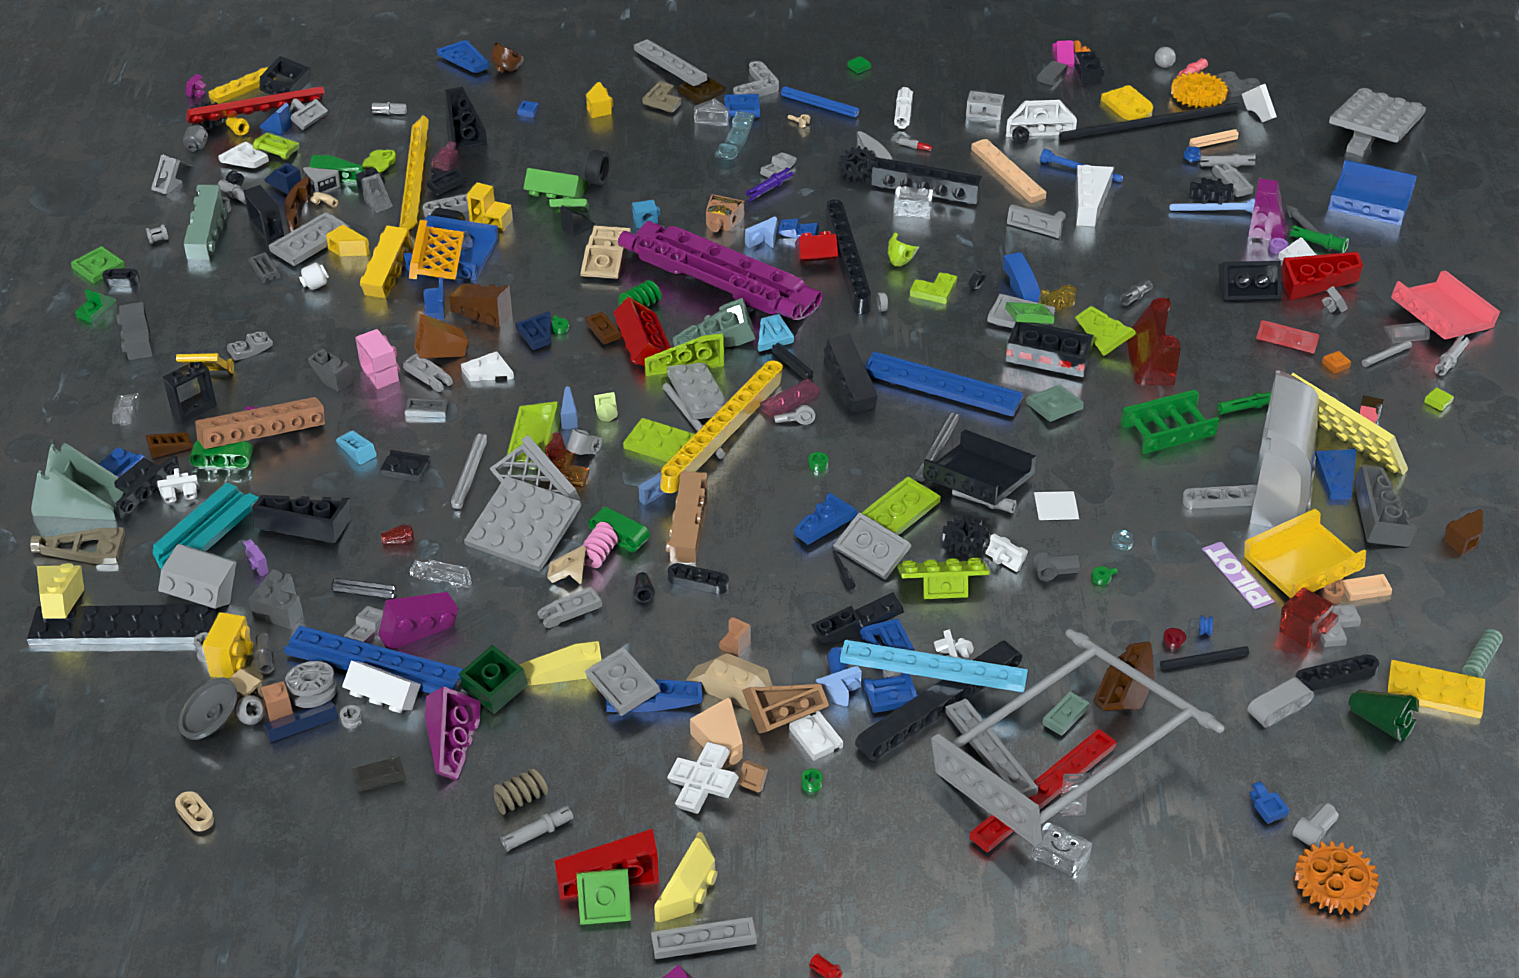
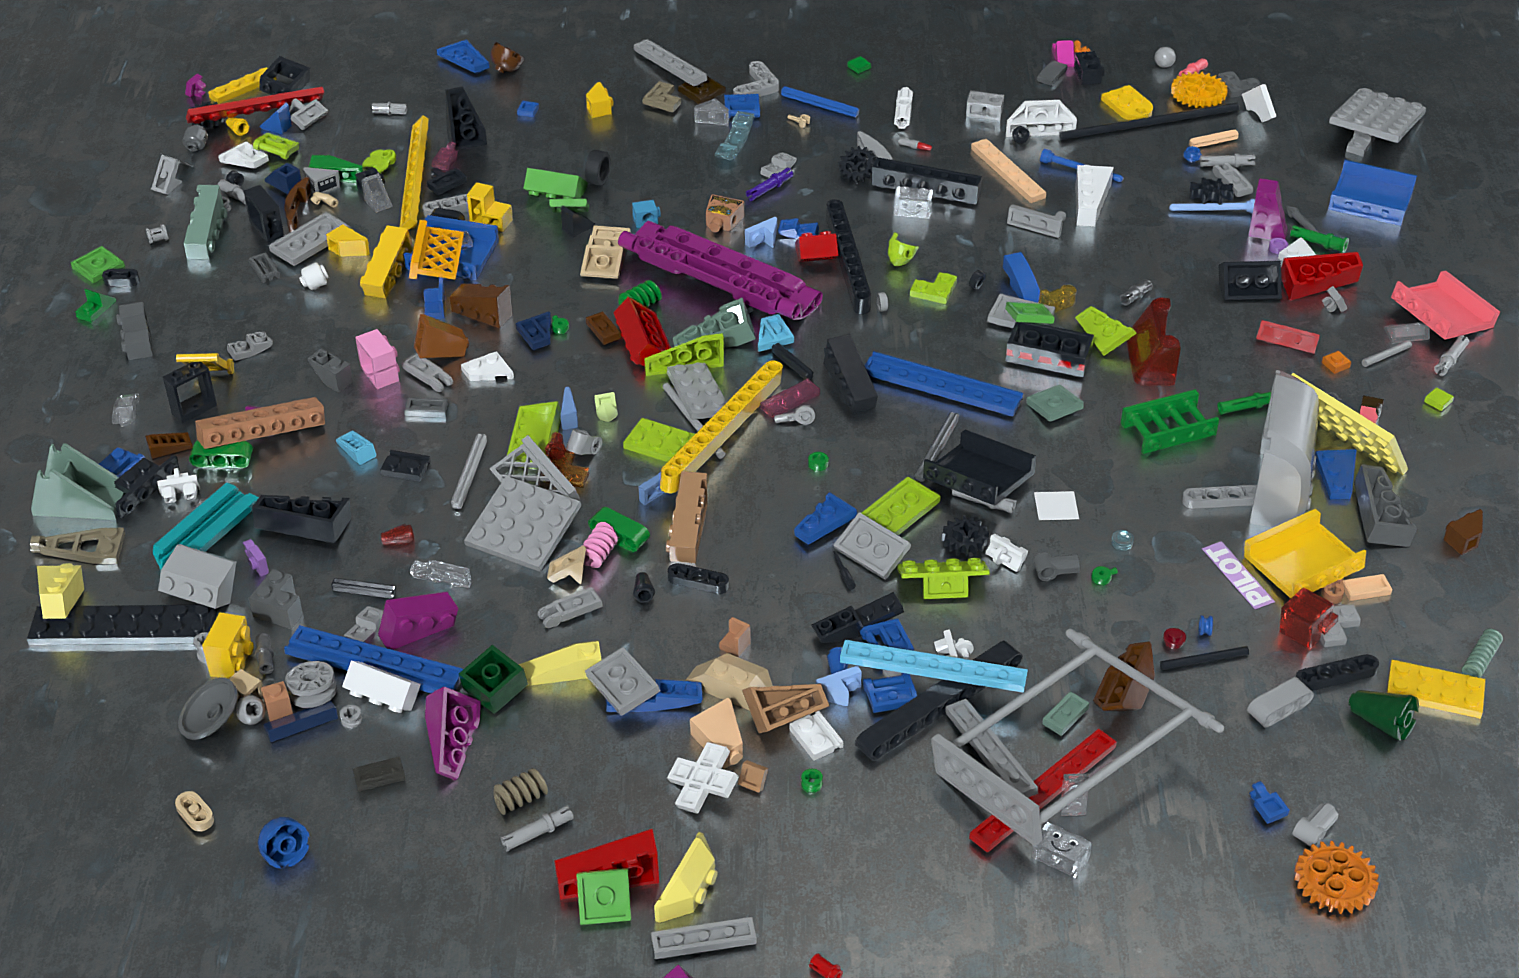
(283, 842): none -> blue cylinder

